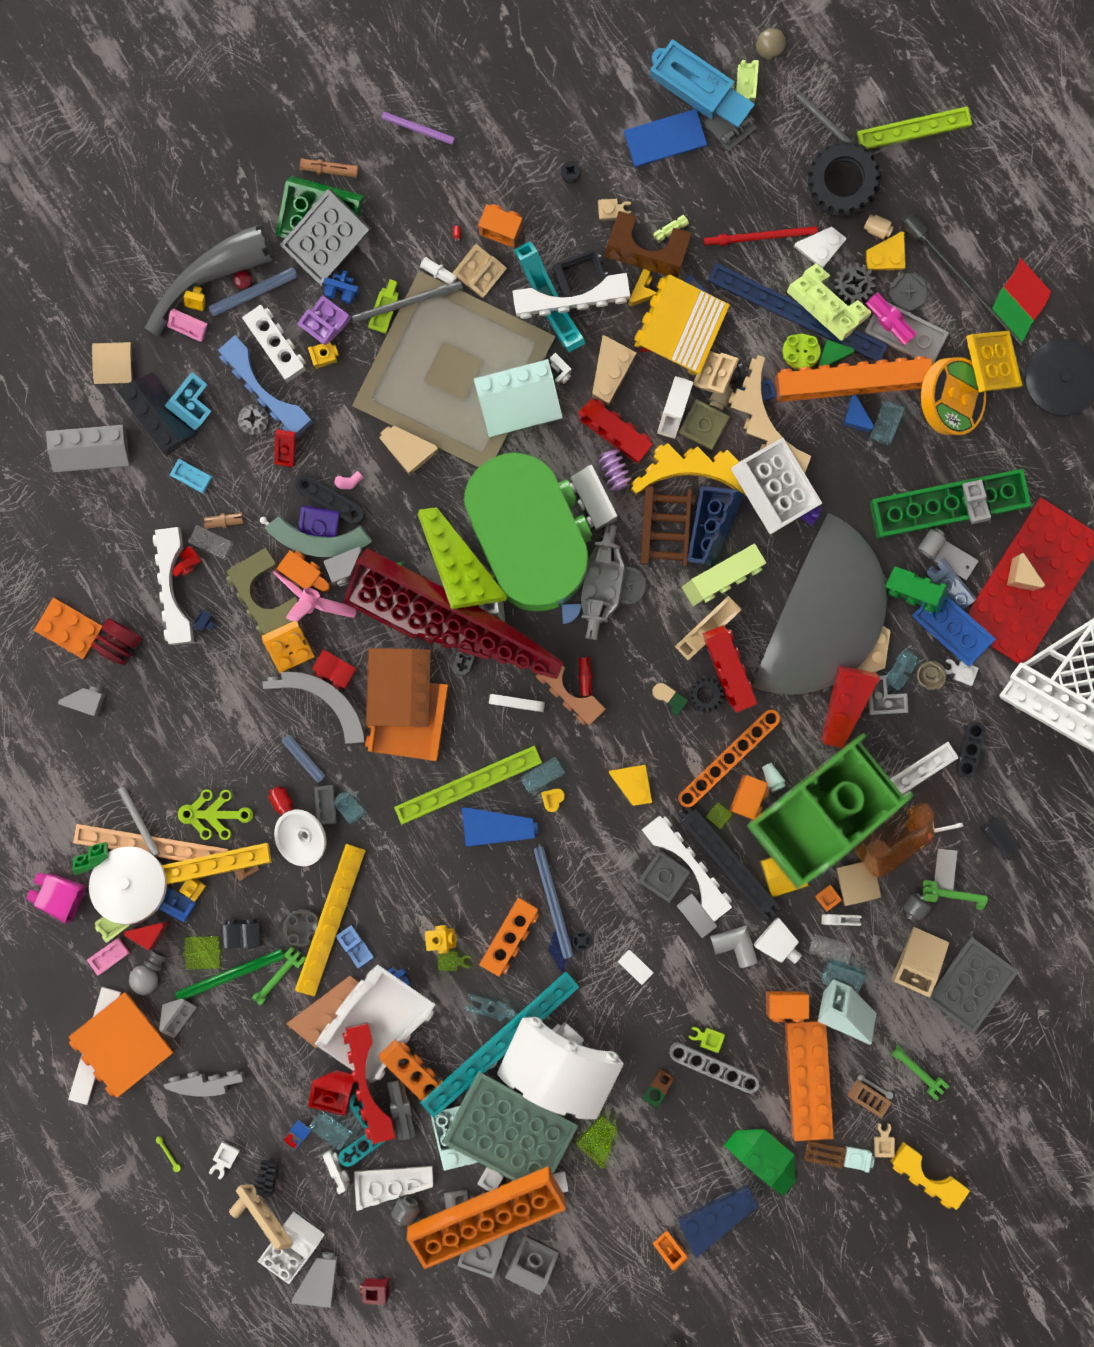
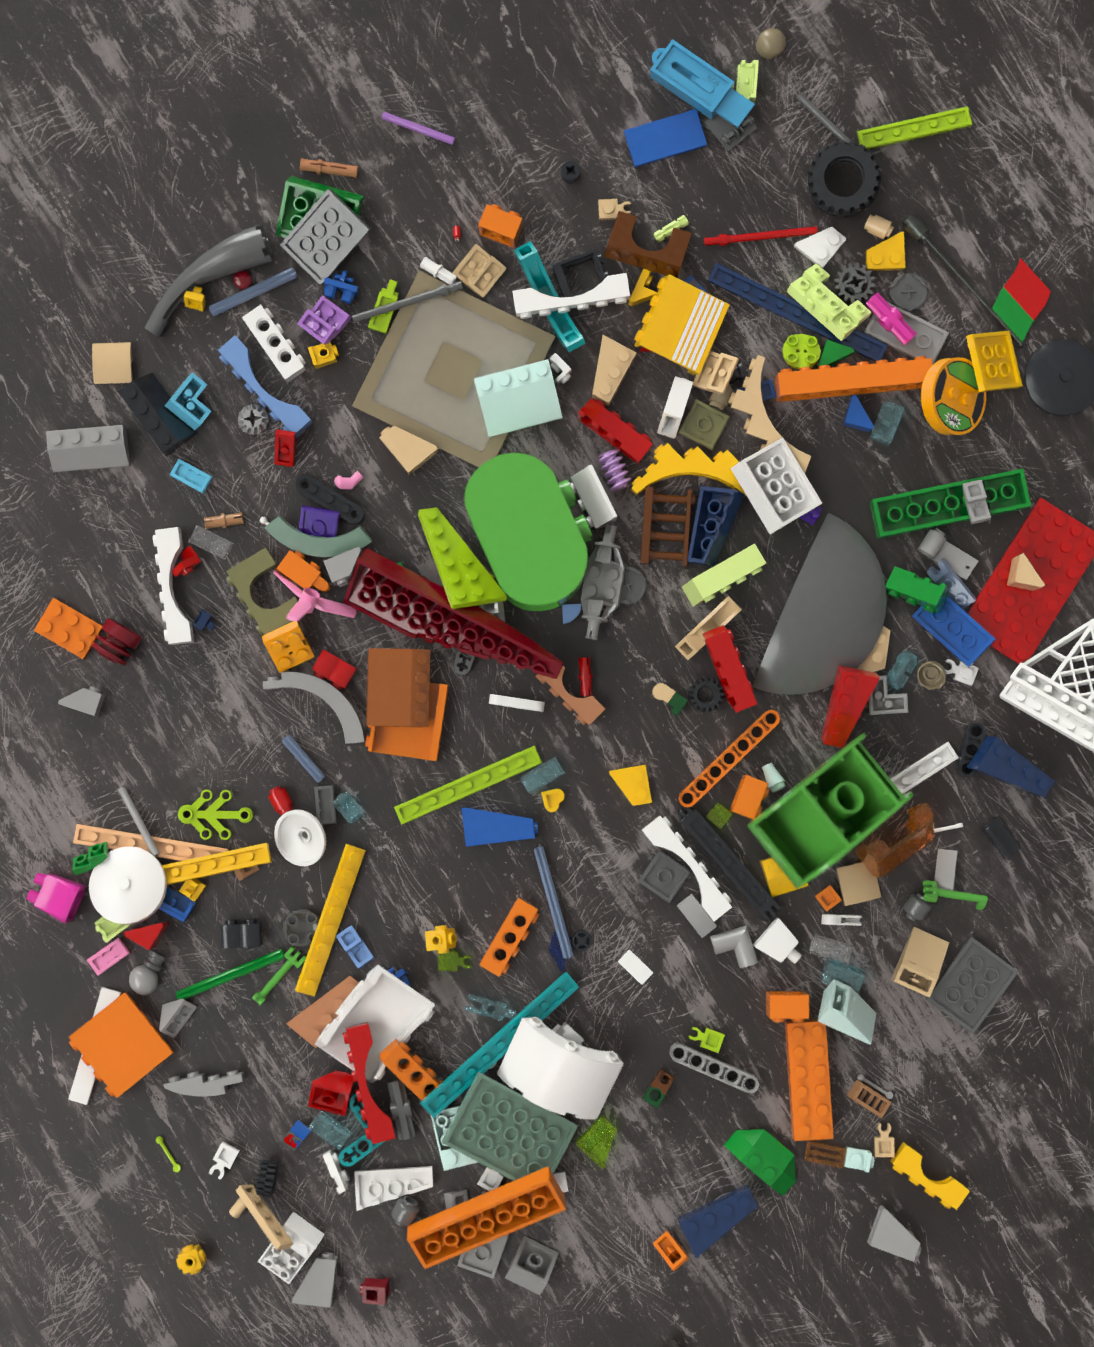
(187, 325): bright pink plate -> none
(194, 1253): none -> yellow brick
(202, 952): clear neon green piece -> none
(892, 1236): none -> light grey slope
(933, 1085): bright green hinge -> none
(1009, 767): none -> dark blue wedge

